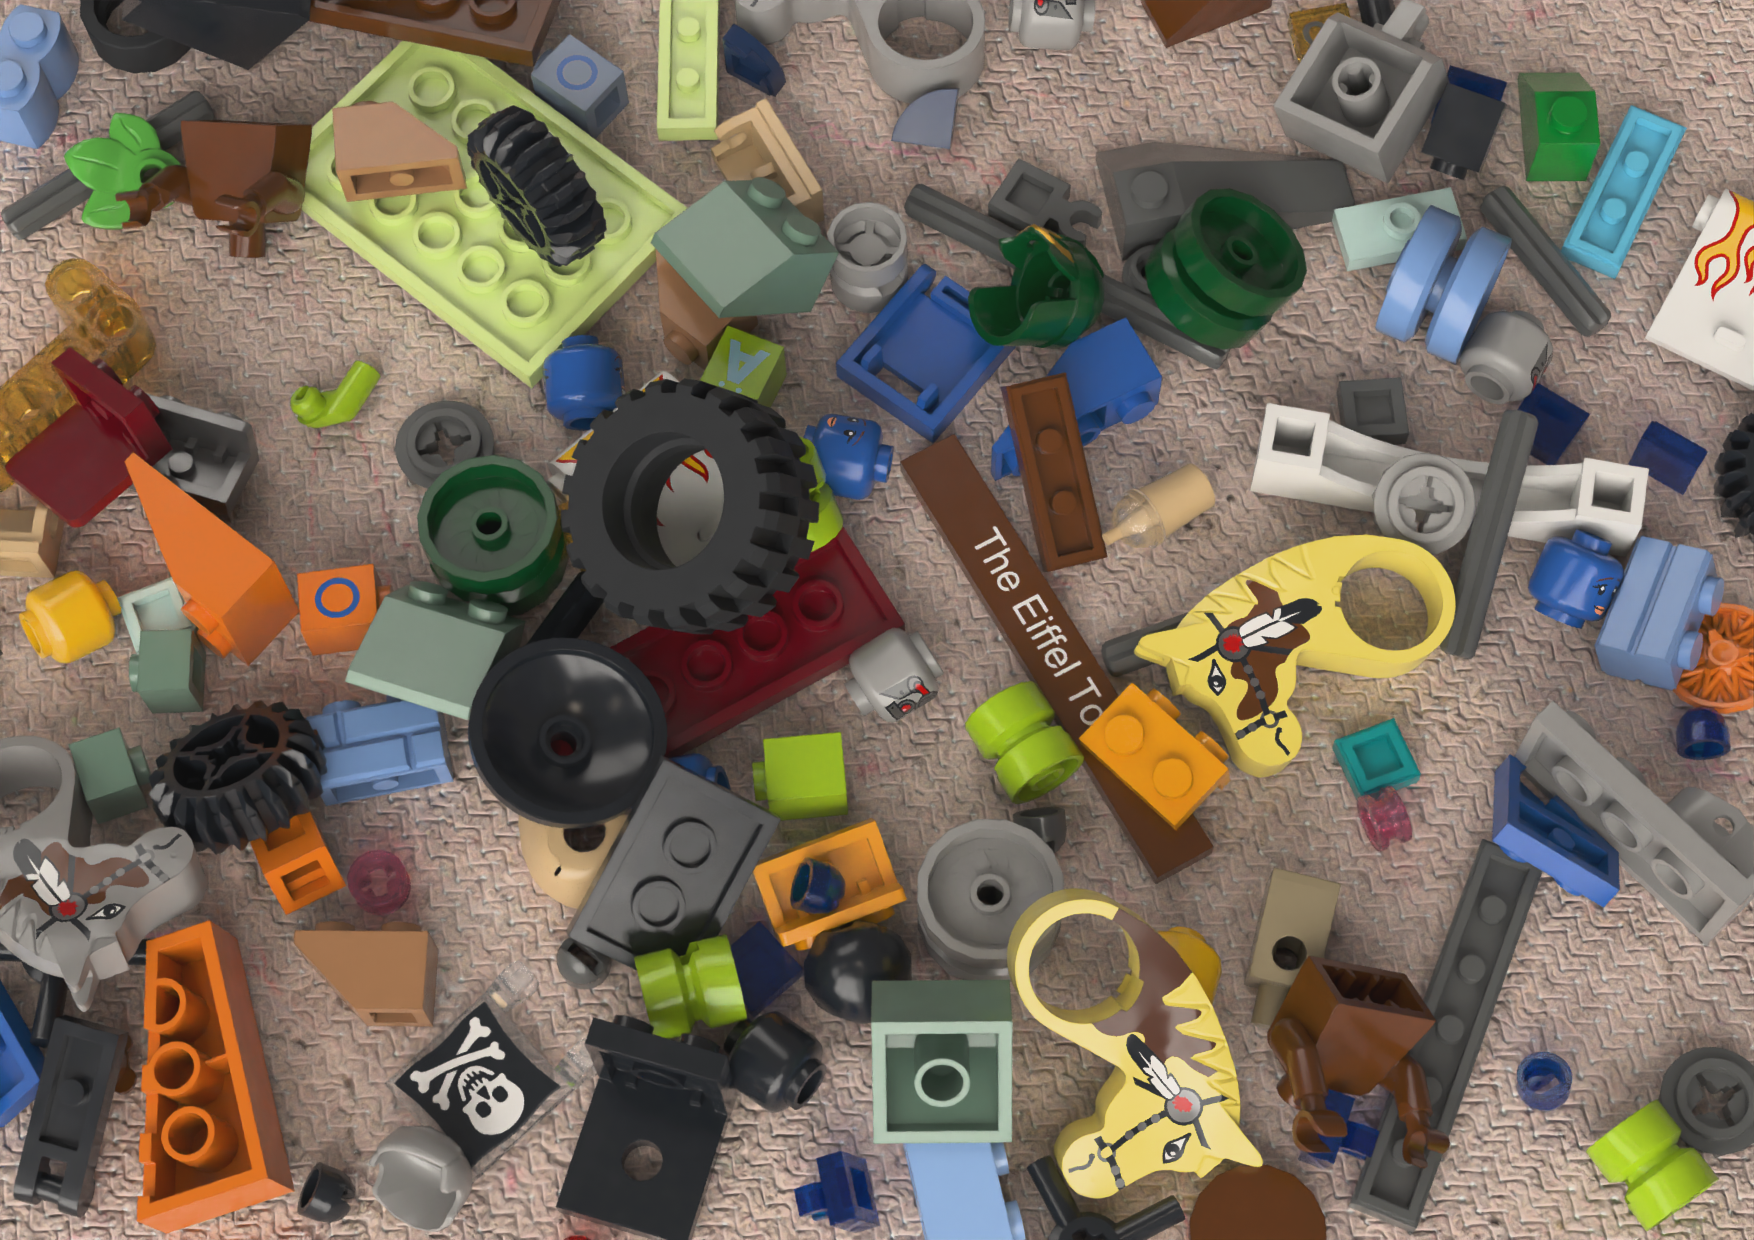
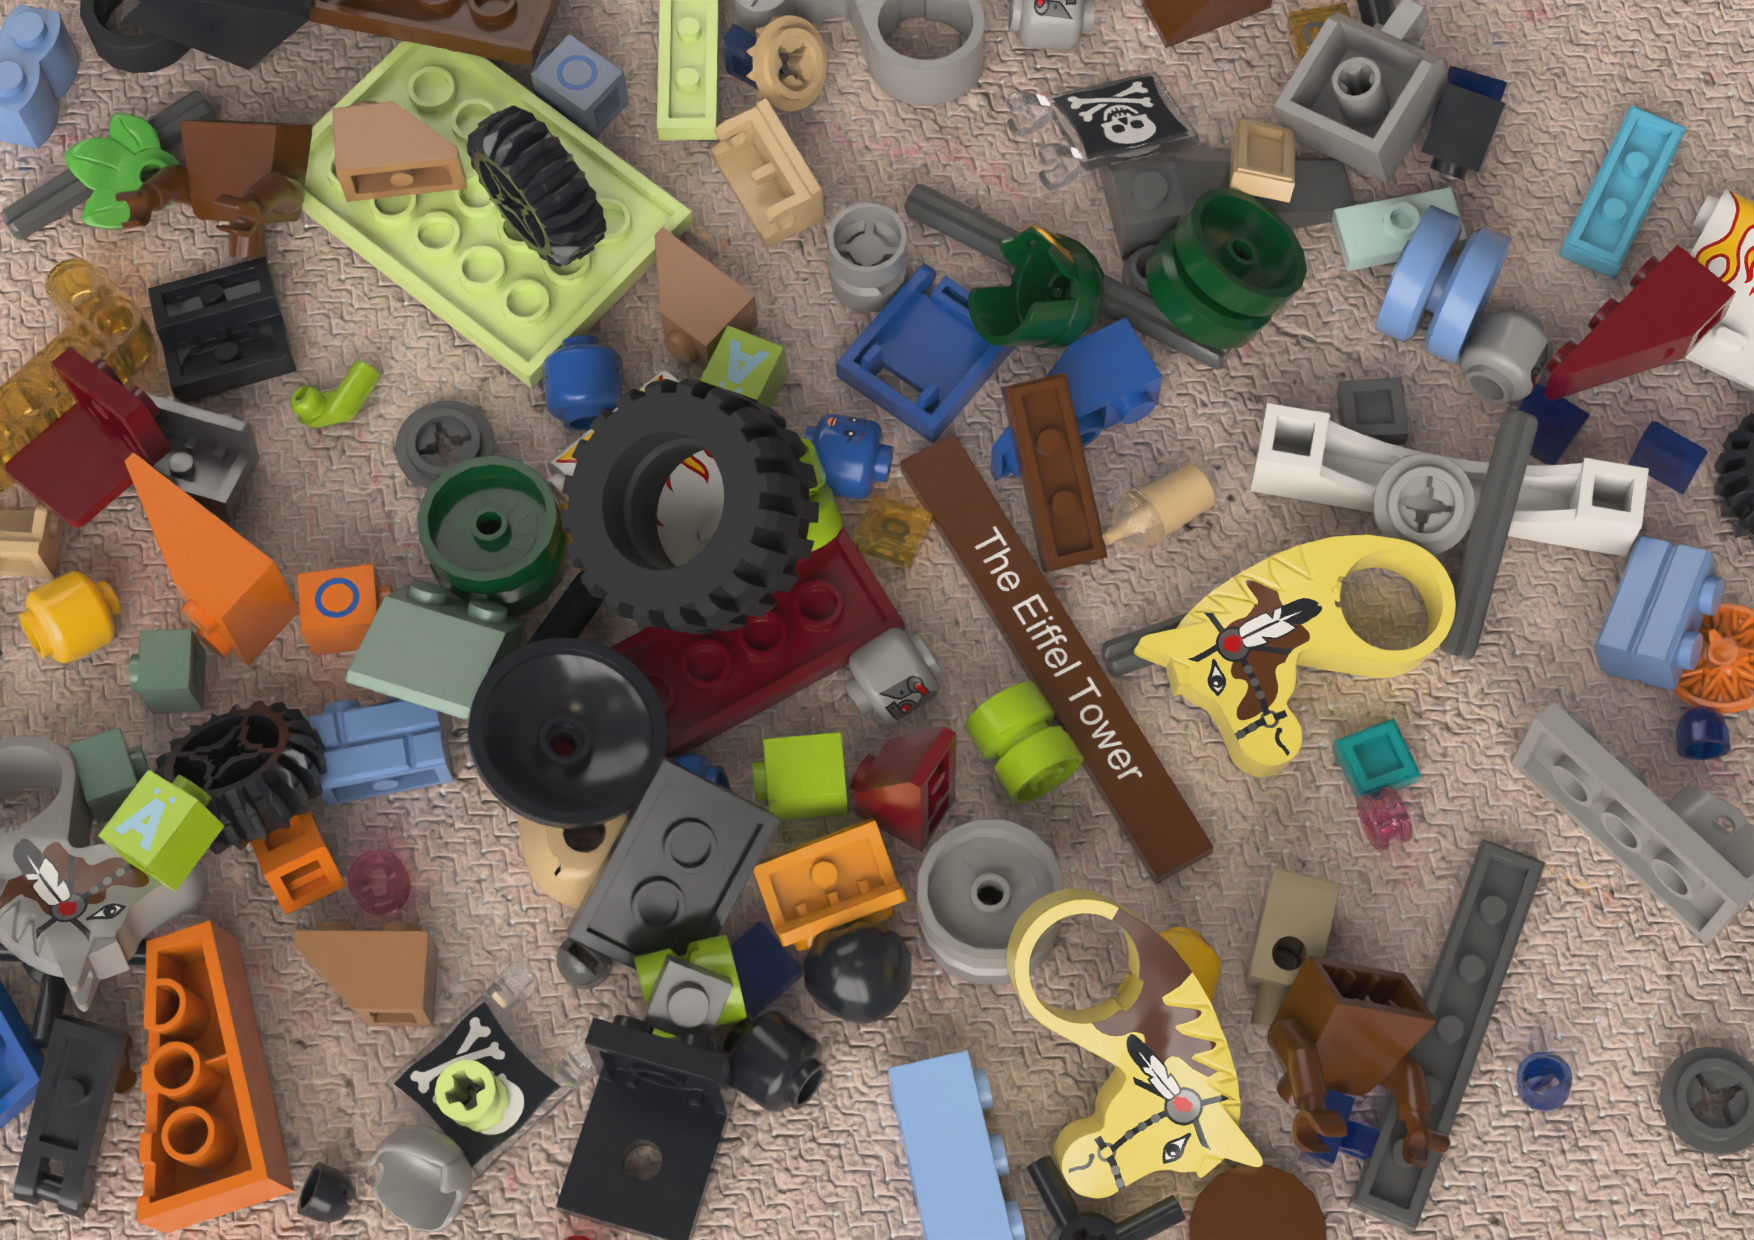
(154, 609): light aqua tile -> none
(163, 828): none -> lime brick
(221, 330): none -> black slope
(452, 1091): none -> yellowish green bush
(686, 999): none -> plate
(748, 250): sand green slope -> none
(806, 63): none -> tan gear
(817, 887): hinge -> none
(842, 1194): clear blue tile -> none
(892, 531): none -> clear yellow tile
(908, 785): none -> dark red slope
(929, 120): tile -> none
(941, 1061): sand green slope -> none
(1041, 199): dark grey plate -> none
(1046, 822): dark grey hinge -> none
(1103, 125): none -> flag
(1156, 755): light orange bracket -> none
(1262, 160): none -> tan tile
(1546, 261): dark grey axle -> none
(1552, 838): blue wing -> none
(1558, 126): green slope -> none
(1575, 578): blue head -> none
(1651, 1163): lime wheel -> none
(1654, 325): none -> dark red slope

